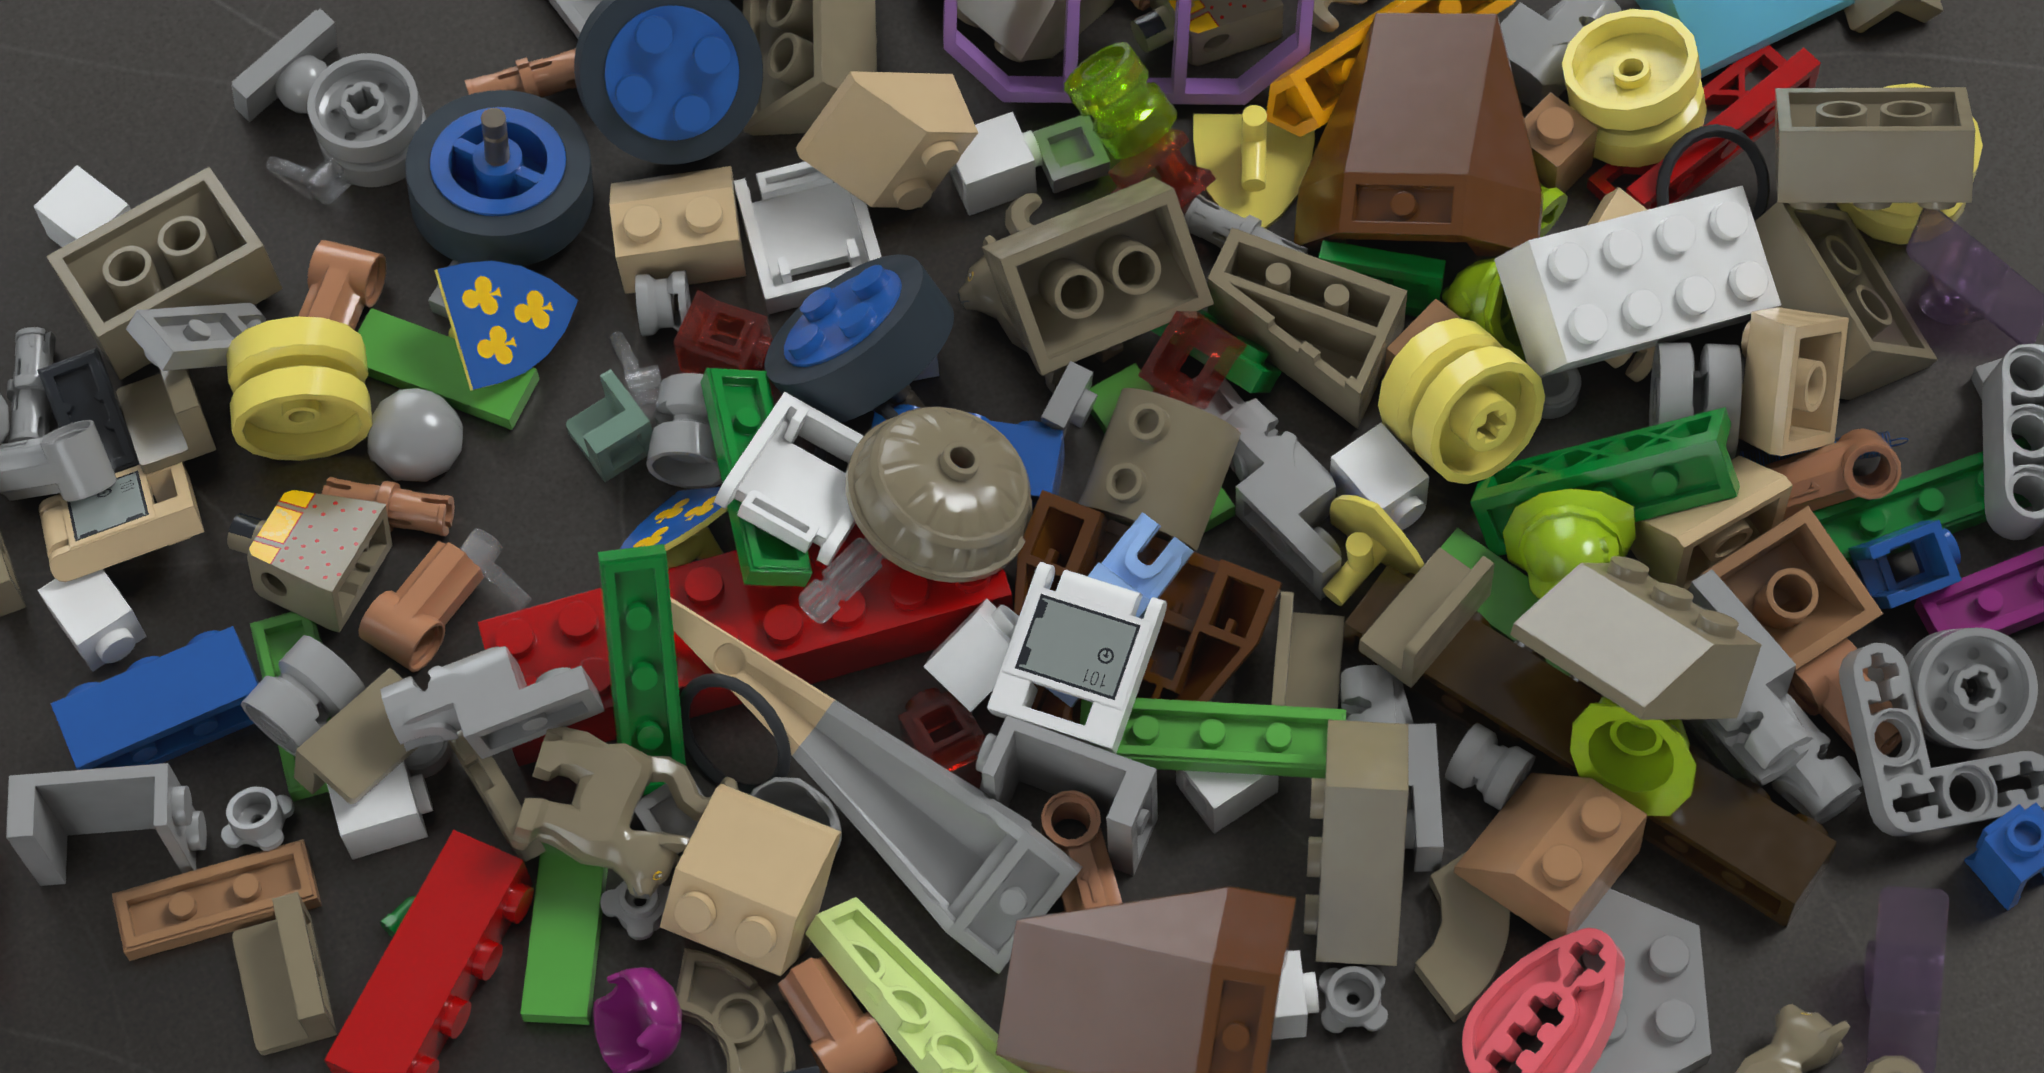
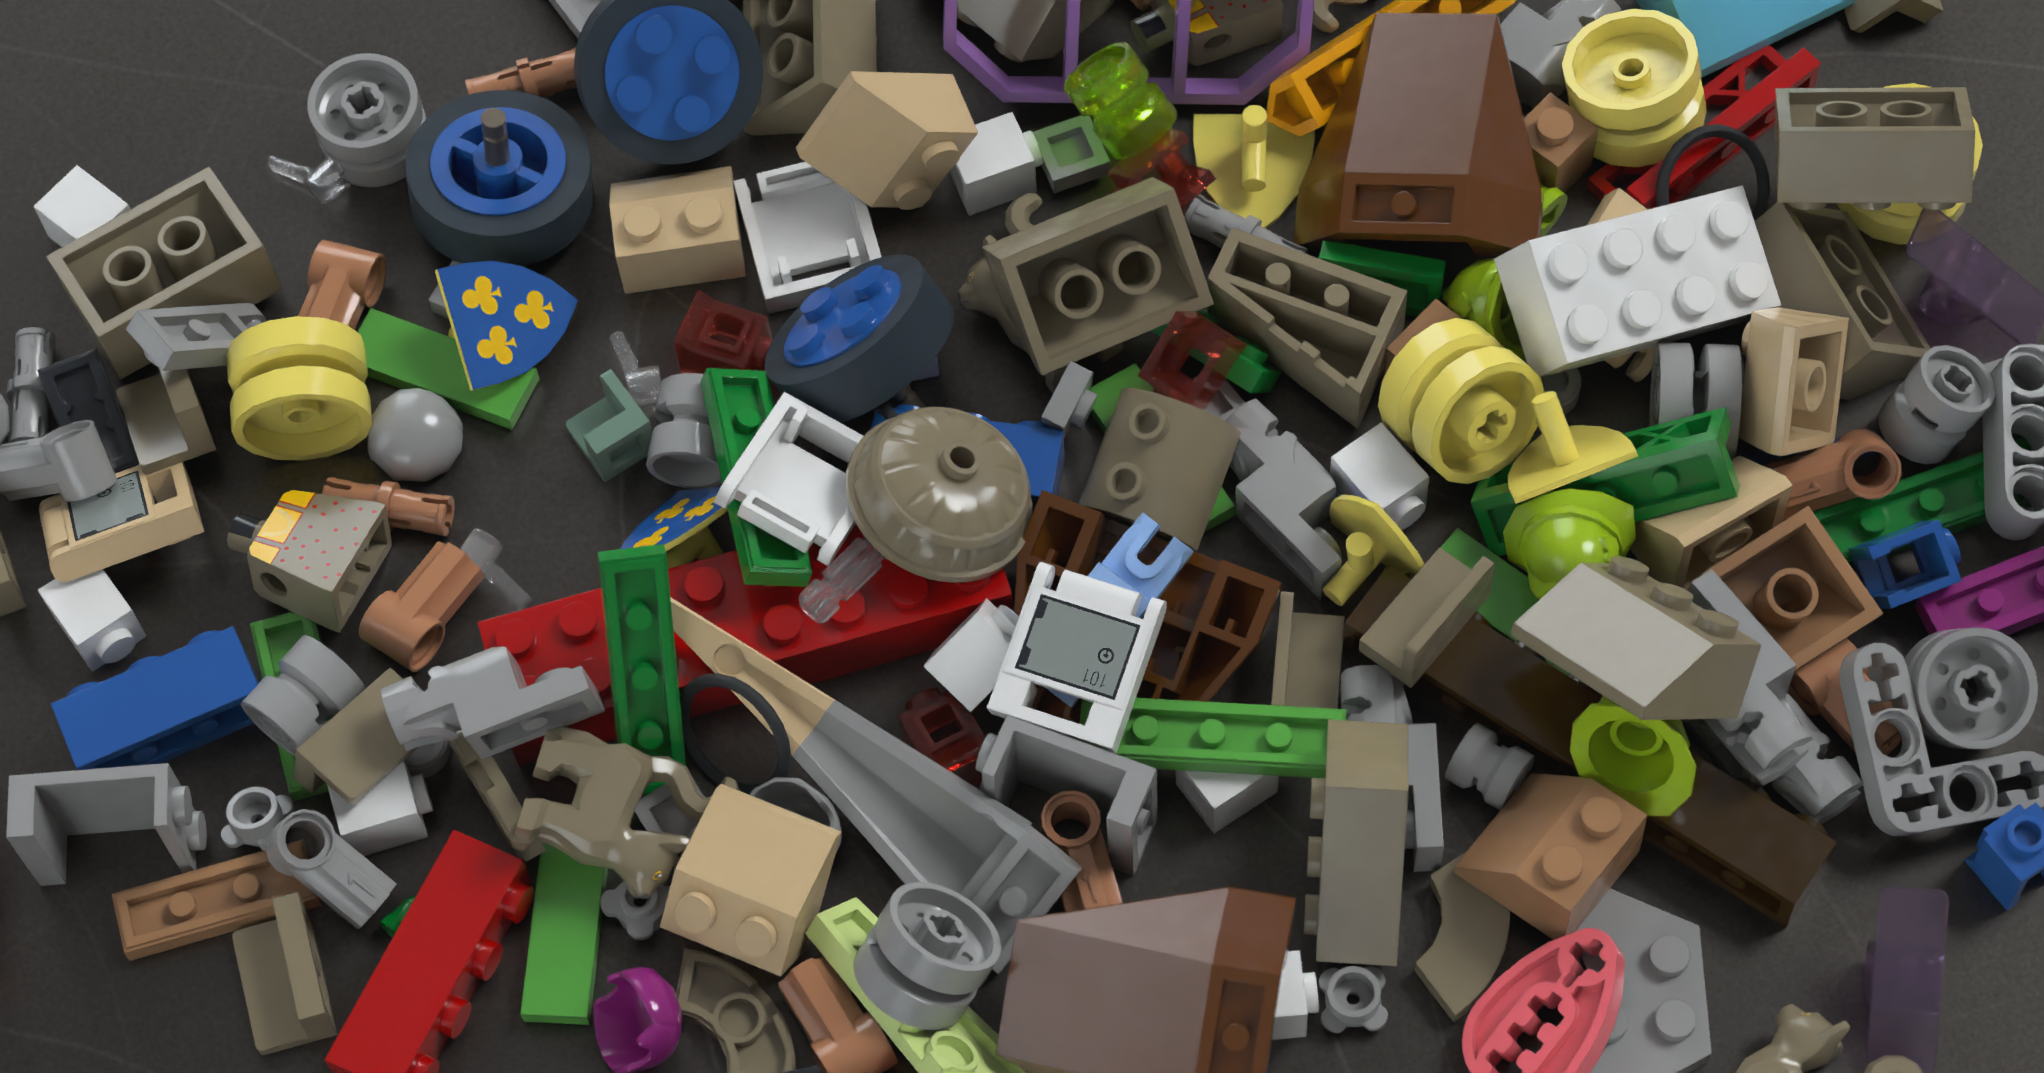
(287, 68): light grey tile -> none
(334, 872): none -> light grey piece
(657, 303): light grey wheel -> none
(927, 956): none -> light grey wheel
(1564, 452): none -> light yellow shield
(1936, 404): none -> light grey wheel

